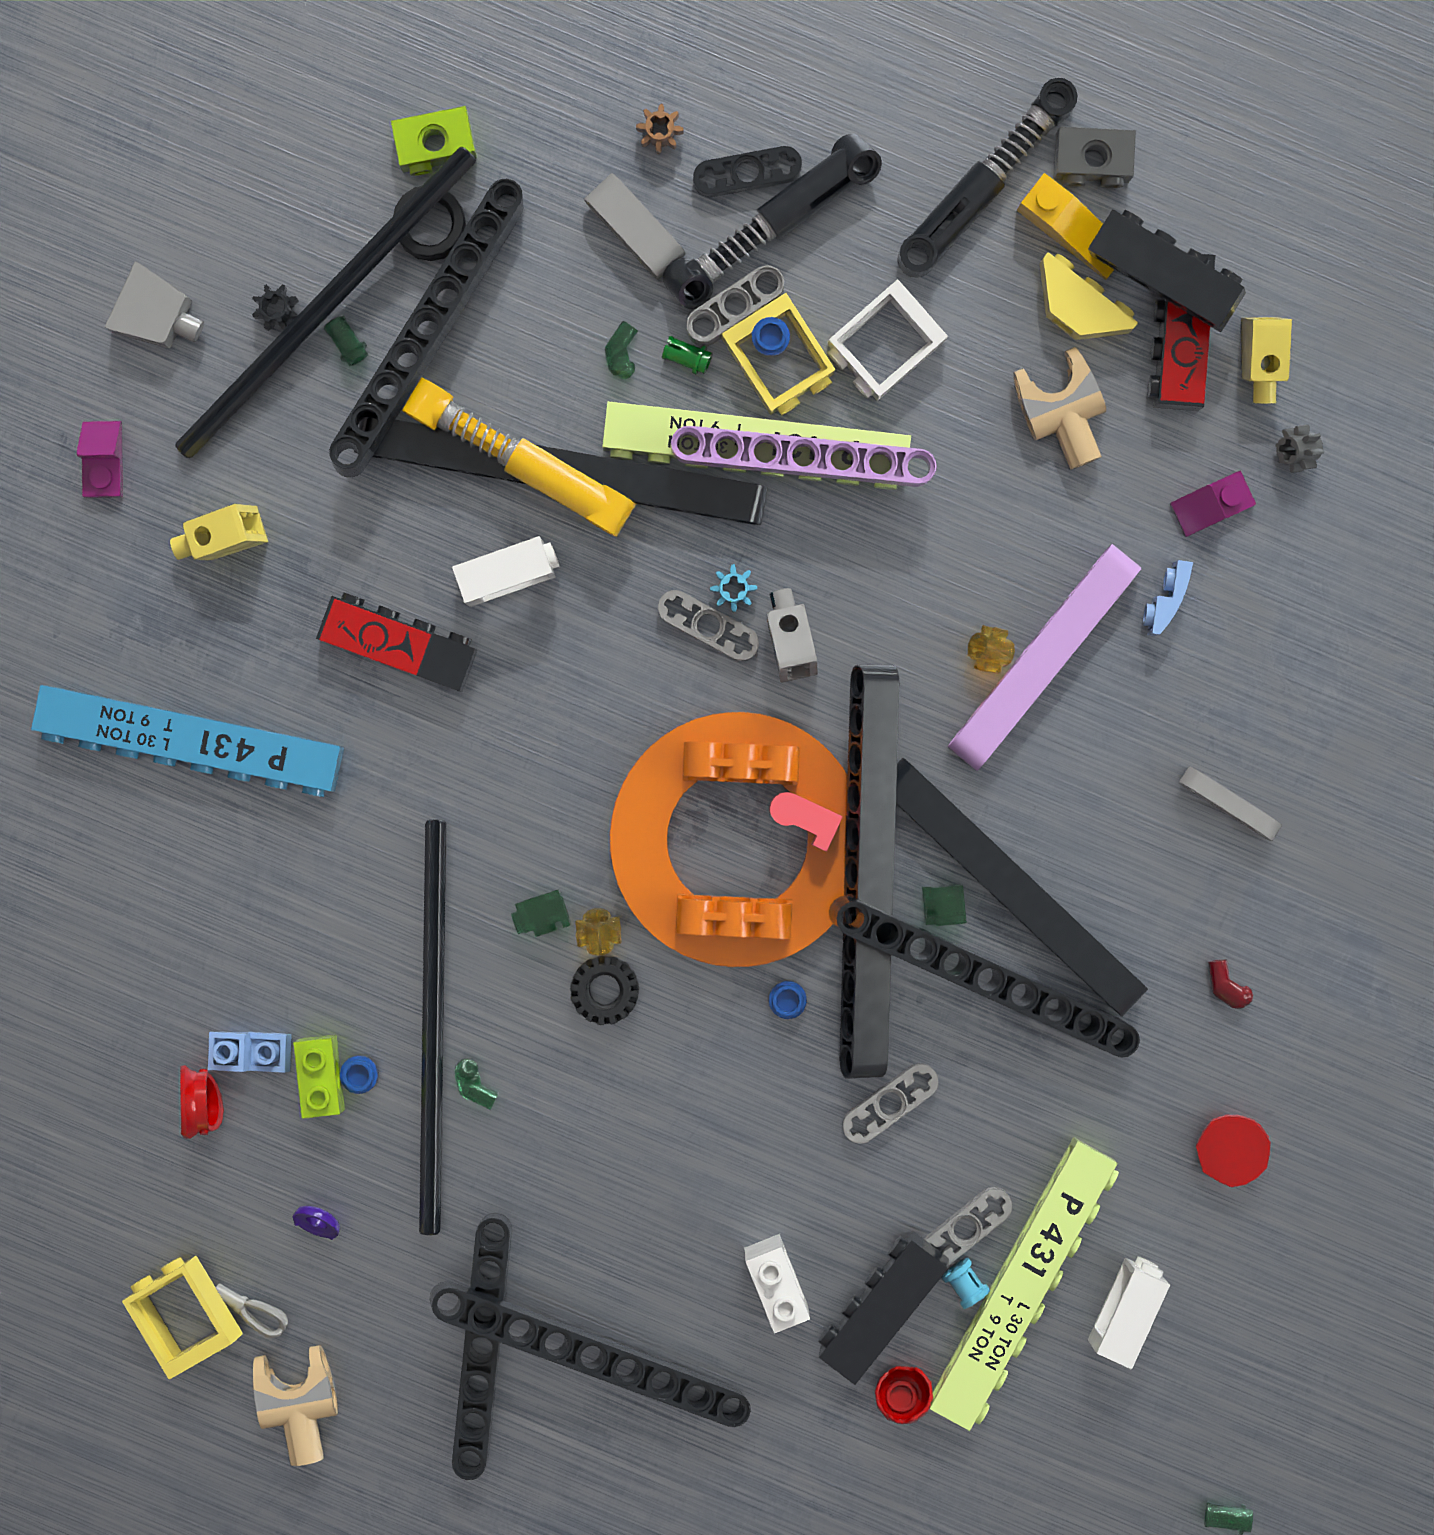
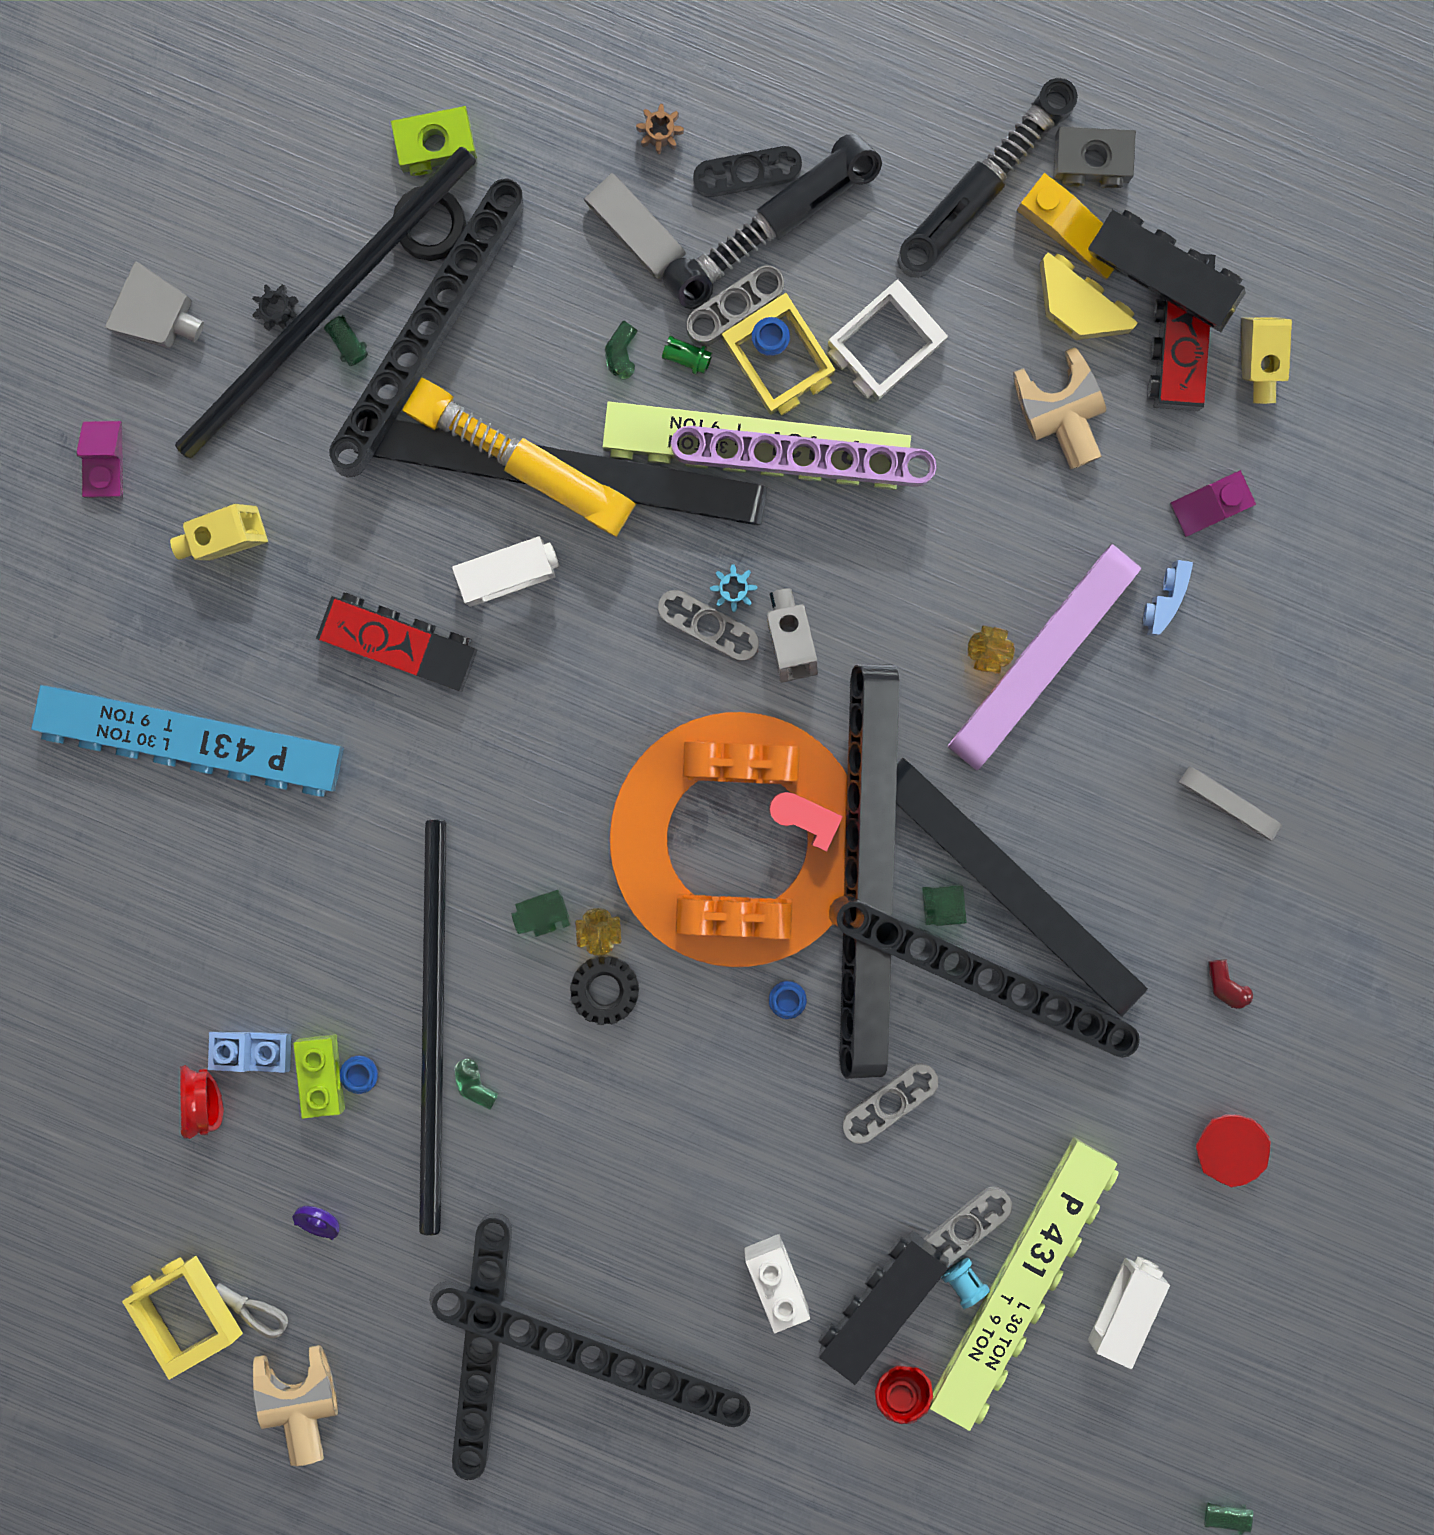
(1299, 448): dark grey gear -> none

